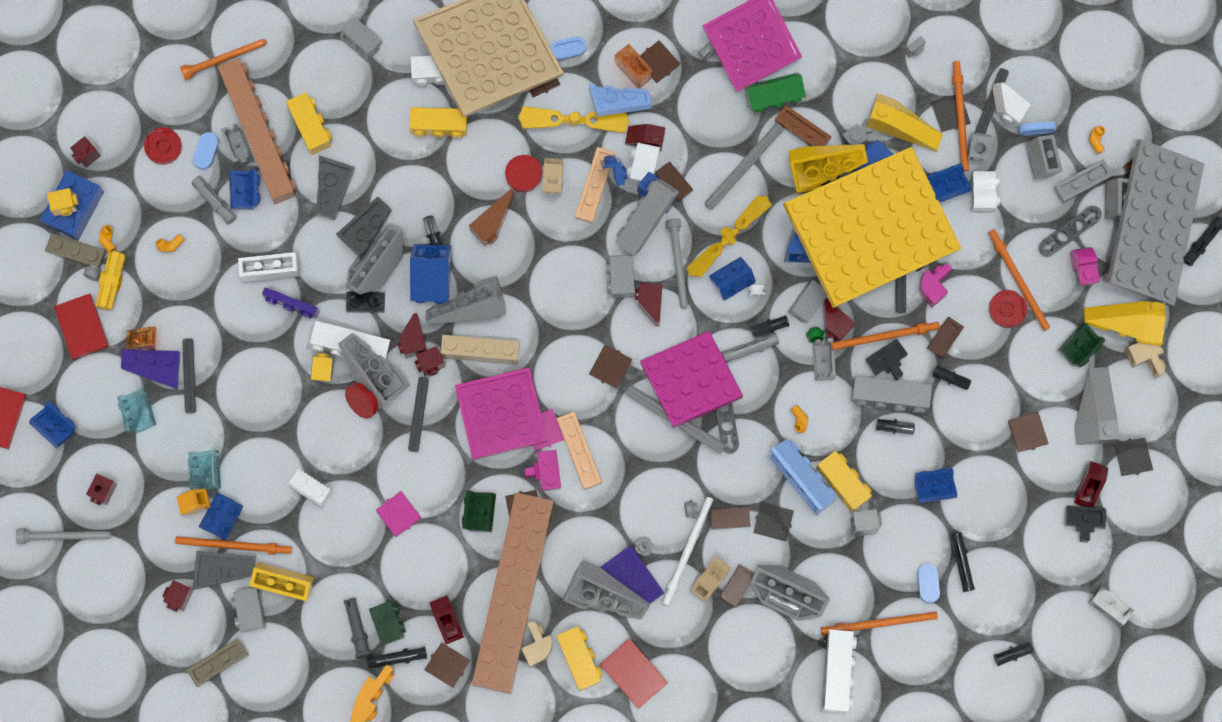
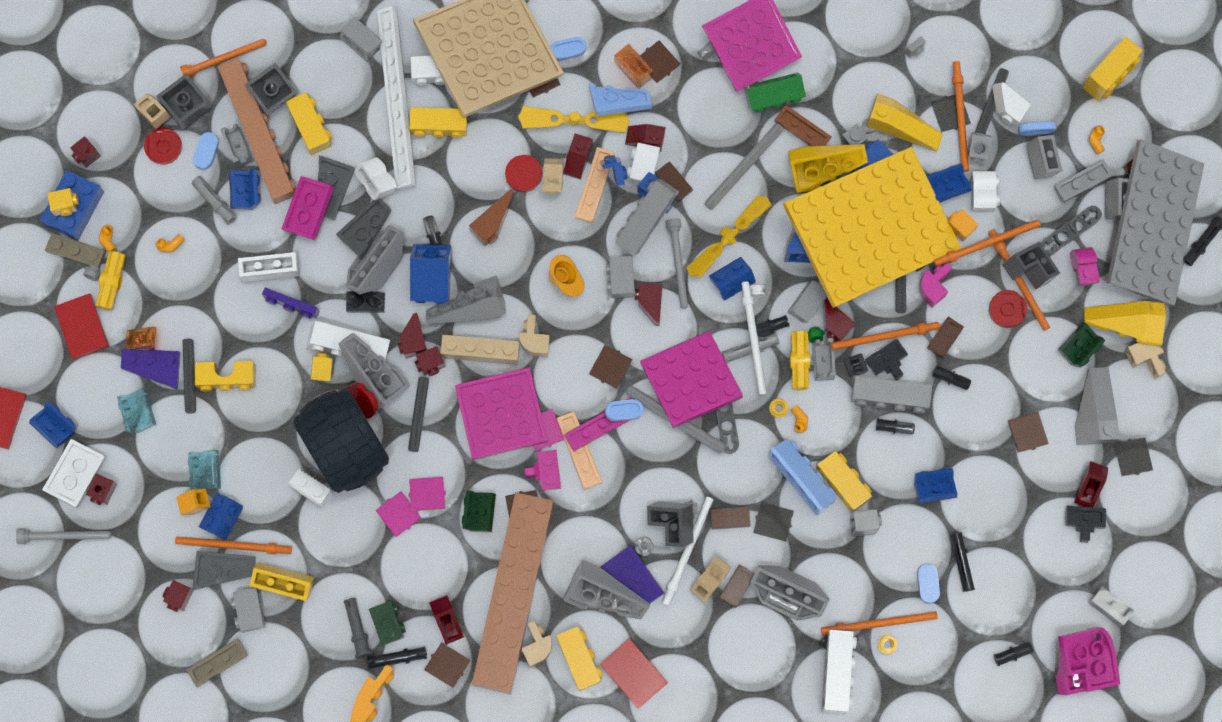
(74, 473): none -> white plate
(152, 111): none -> tan brick
(184, 102): none -> dark grey brick
(242, 376): none -> yellow arch
(271, 88): none -> dark grey slope
(307, 208): none -> dark pink plate
(341, 440): none -> black wheel
(375, 178): none -> white brick
(396, 98): none -> white plate
(427, 493): none -> dark pink piece
(532, 343): none -> tan brick
(566, 276): none -> light orange piece
(578, 156): none -> dark red slope
(591, 431): none -> dark pink tile
(624, 410): none -> light blue tile
(676, 519): none -> dark grey brick
(748, 302): none -> white bar
(780, 402): none -> yellow plate
(800, 360): none -> yellow piece
(855, 365): none -> black tile
(893, 642): none -> yellow plate
(953, 255): none -> orange bar
(962, 224): none -> light orange brick
(1033, 263): none -> dark grey brick
(1086, 662): none -> dark pink slope
(1113, 69): none -> yellow brick

